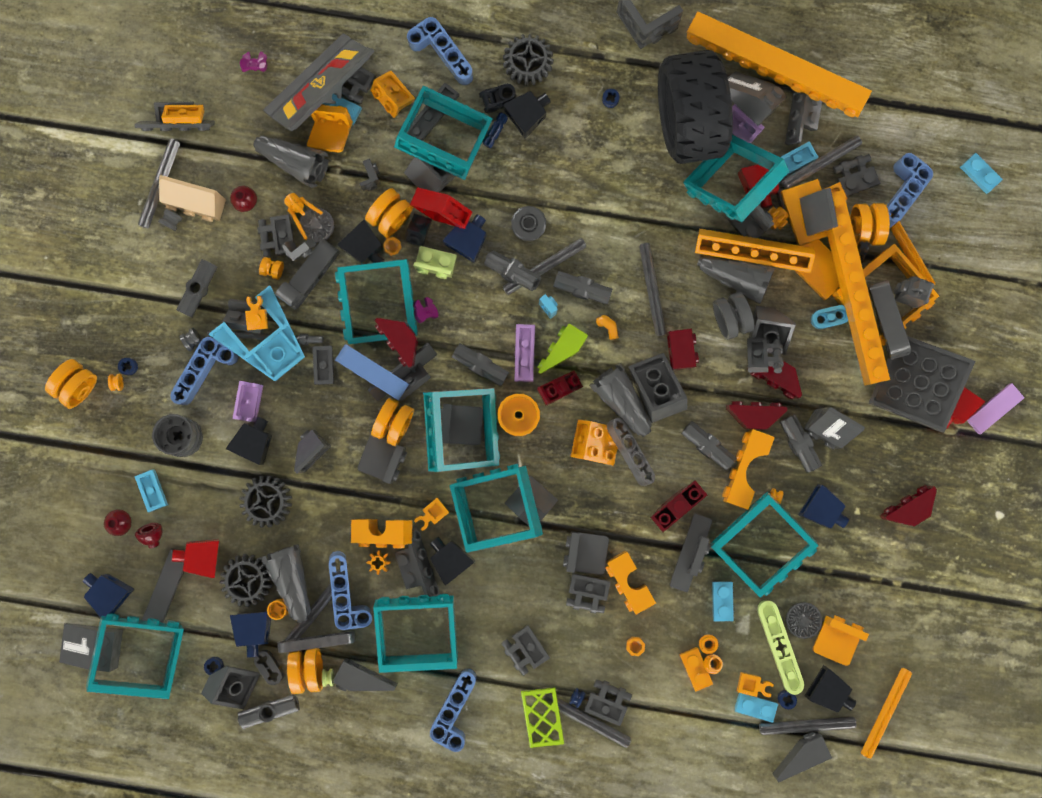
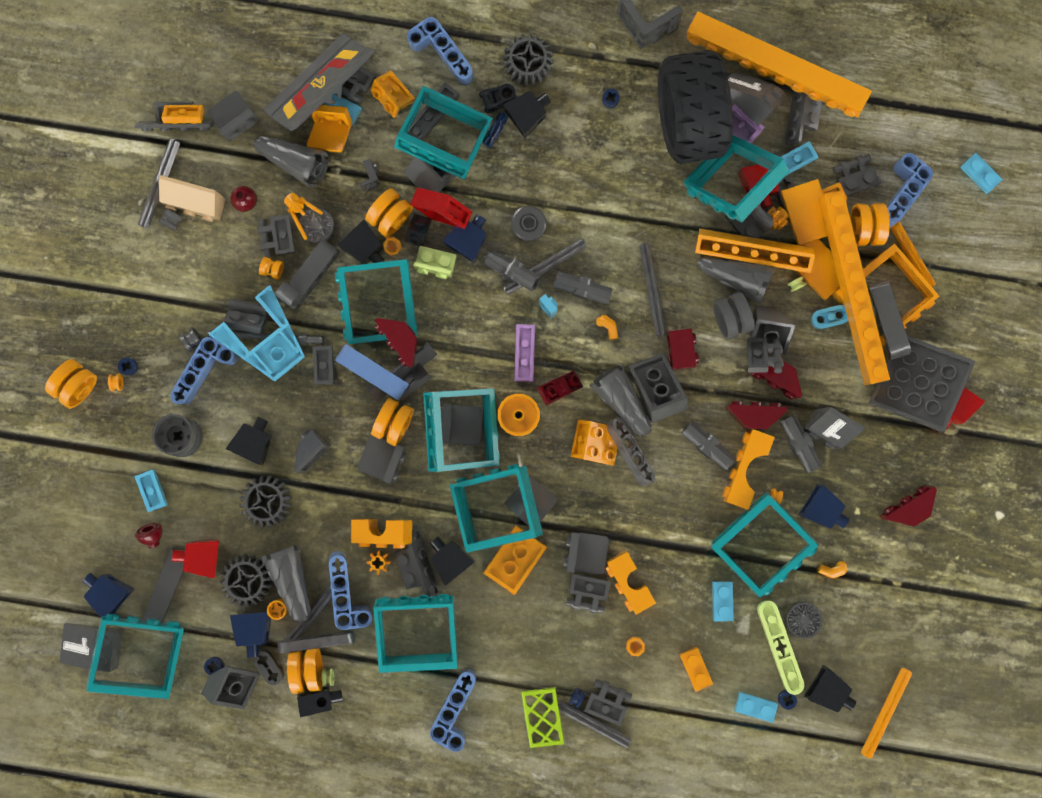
(117, 522): dark red brick -> none
(202, 276): dark grey piece -> none
(232, 116): none -> dark grey bracket
(247, 63): magenta piece -> none
(247, 401): lavender hinge -> none
(256, 317): light orange plate -> none
(258, 715): dark grey piece -> none
(295, 252): dark grey bracket -> none
(309, 703): none -> black torso
(356, 677): dark grey slope -> none
(421, 313): magenta piece -> none
(433, 512): light orange plate -> none
(480, 364): dark grey piece -> none
(514, 562): none -> light orange tile
(531, 648): dark grey plate -> none
(568, 345): lime slope -> none
(678, 505): dark red slope -> none
(692, 553): dark grey bracket -> none
(708, 650): light orange plate -> none
(718, 664): light orange plate -> none
(751, 685): light orange plate -> none
(797, 284): none -> yellowish green bush
(803, 756): dark grey slope -> none
(807, 725): flat silver axle -> none
(818, 212): dark grey tile -> none
(821, 162): flat silver axle -> none
(834, 572): none -> light orange arm
(838, 640): light orange bracket -> none
(863, 249): black axle -> none
(913, 292): dark grey hinge -> none
(995, 408): lavender tile -> none

